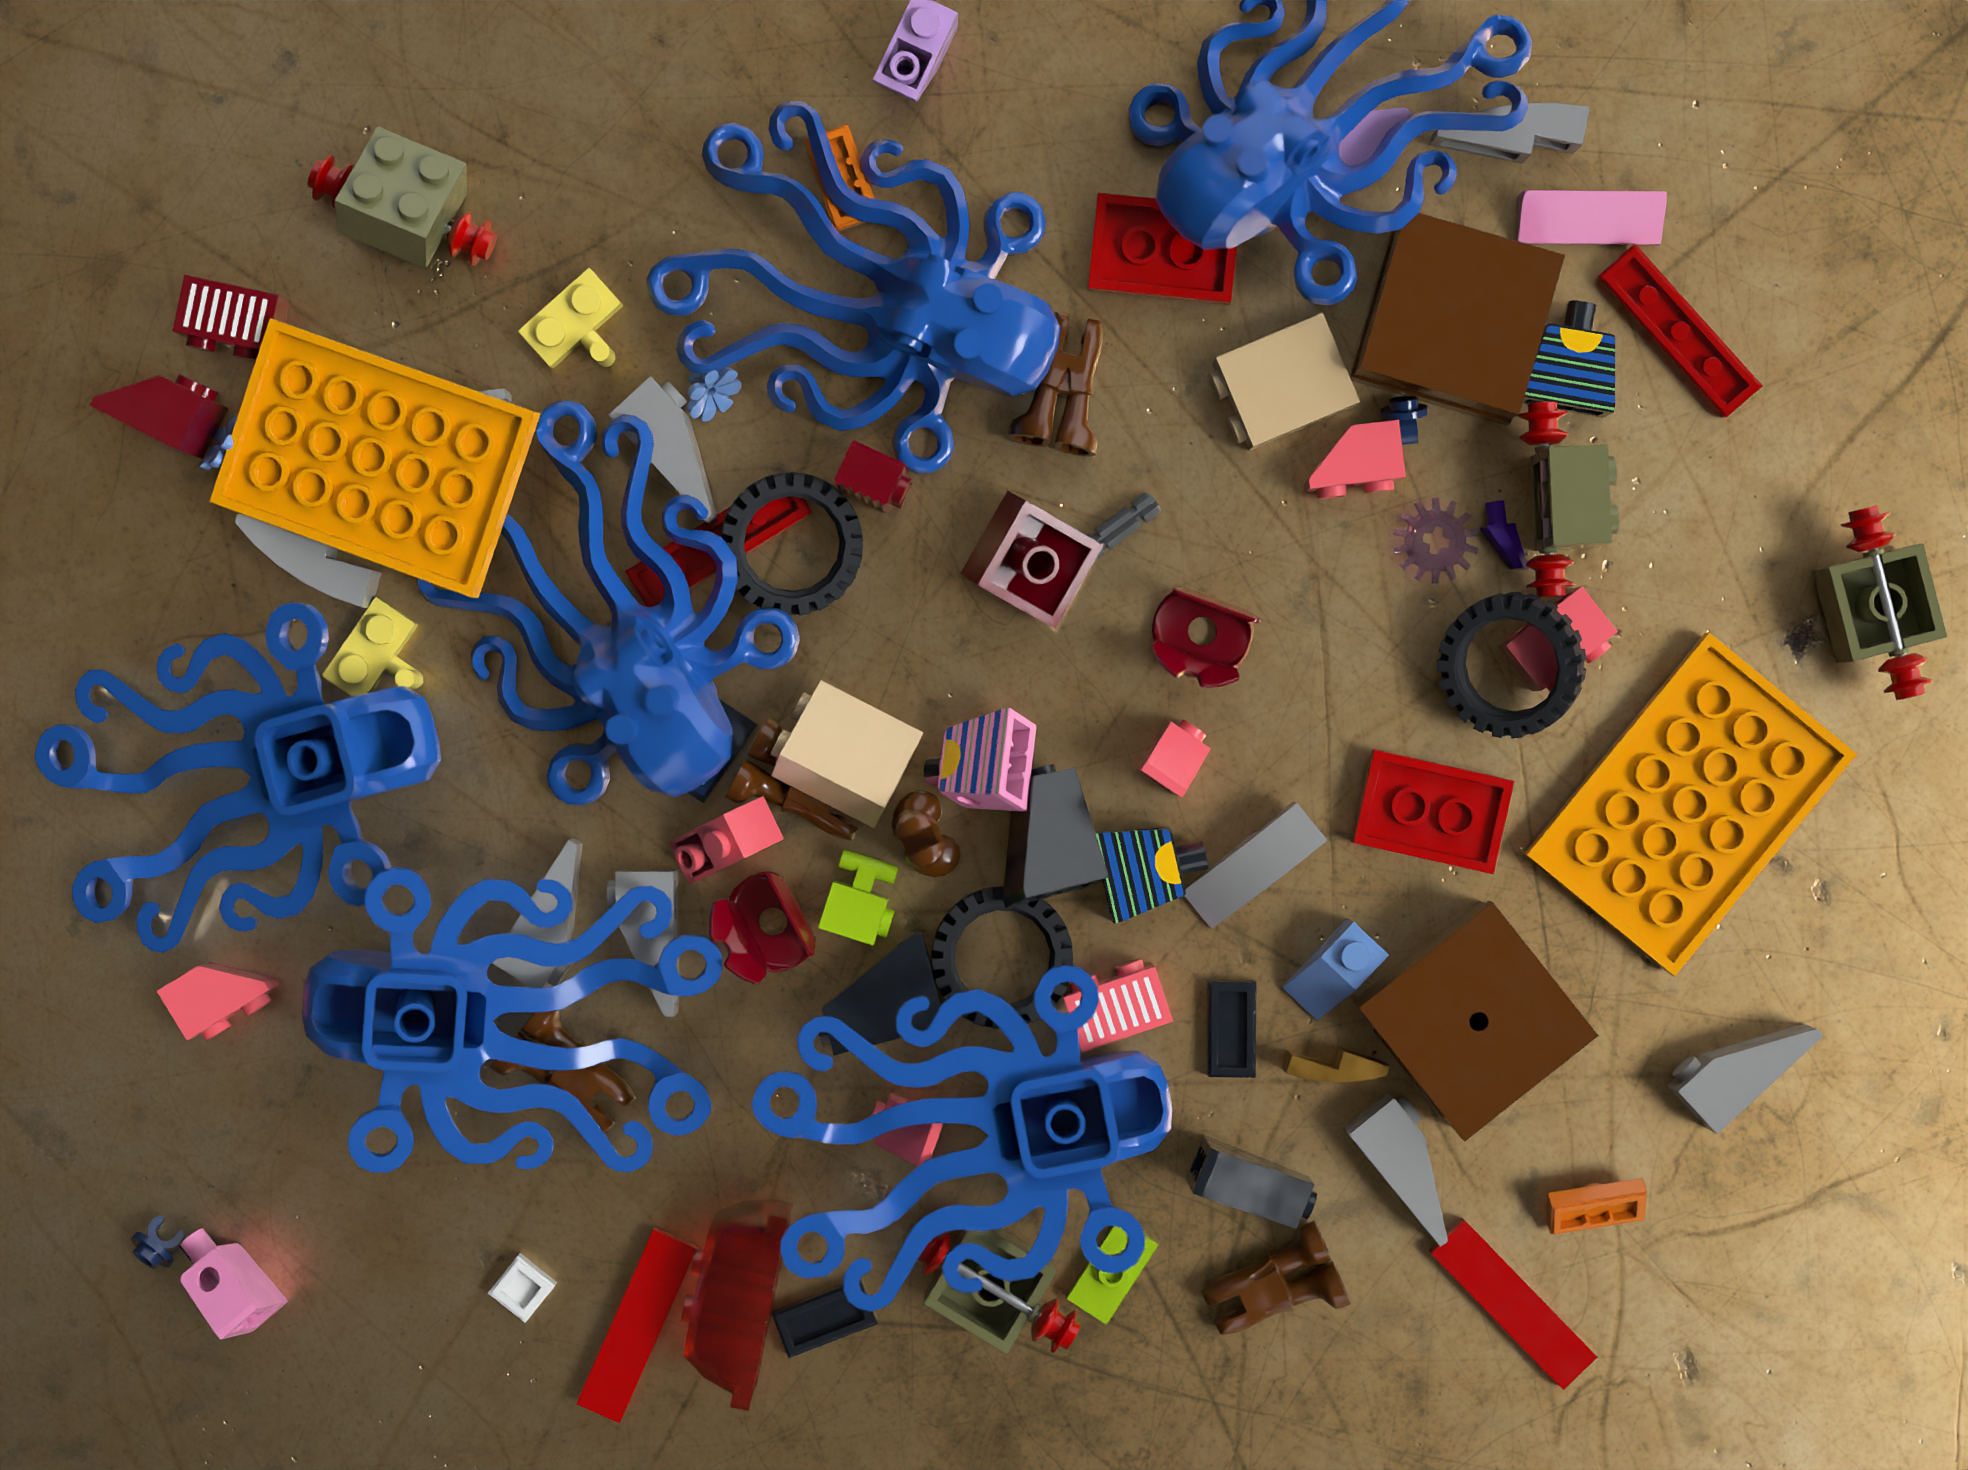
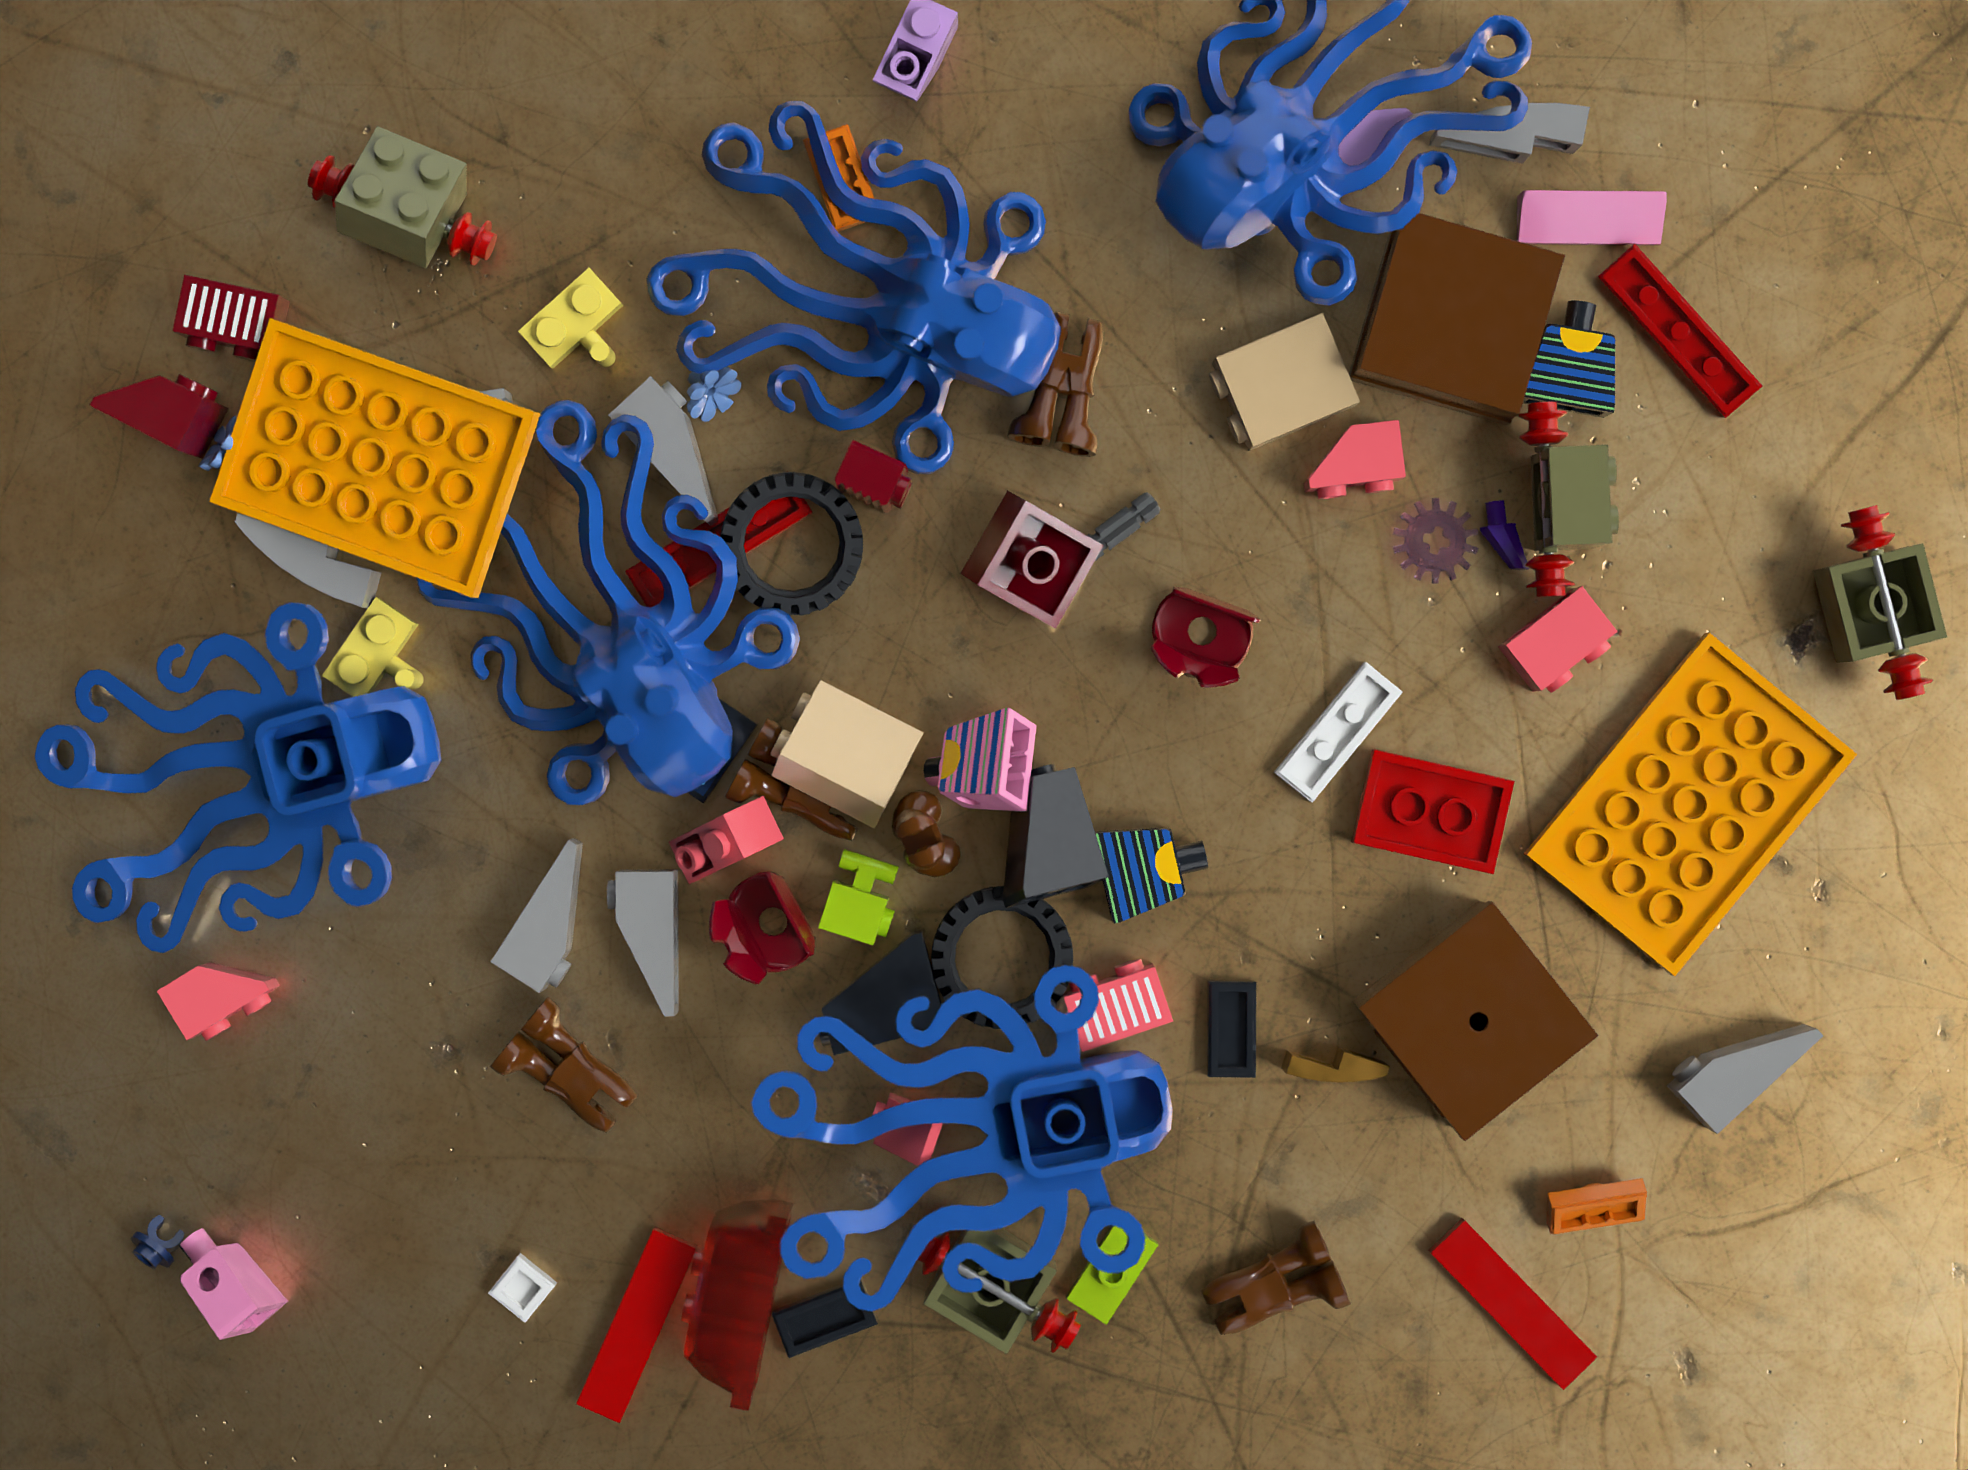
(435, 1012): blue animal -> none
(1147, 257): red plate -> none
(1175, 757): coral slope -> none
(1250, 1183): black slope -> none
(1254, 865): light grey slope -> none
(1335, 969): medium blue slope -> none
(1338, 732): none -> white tile
(1400, 1154): light grey slope -> none
(1406, 410): dark blue plate -> none
(1465, 697): black tyre -> none

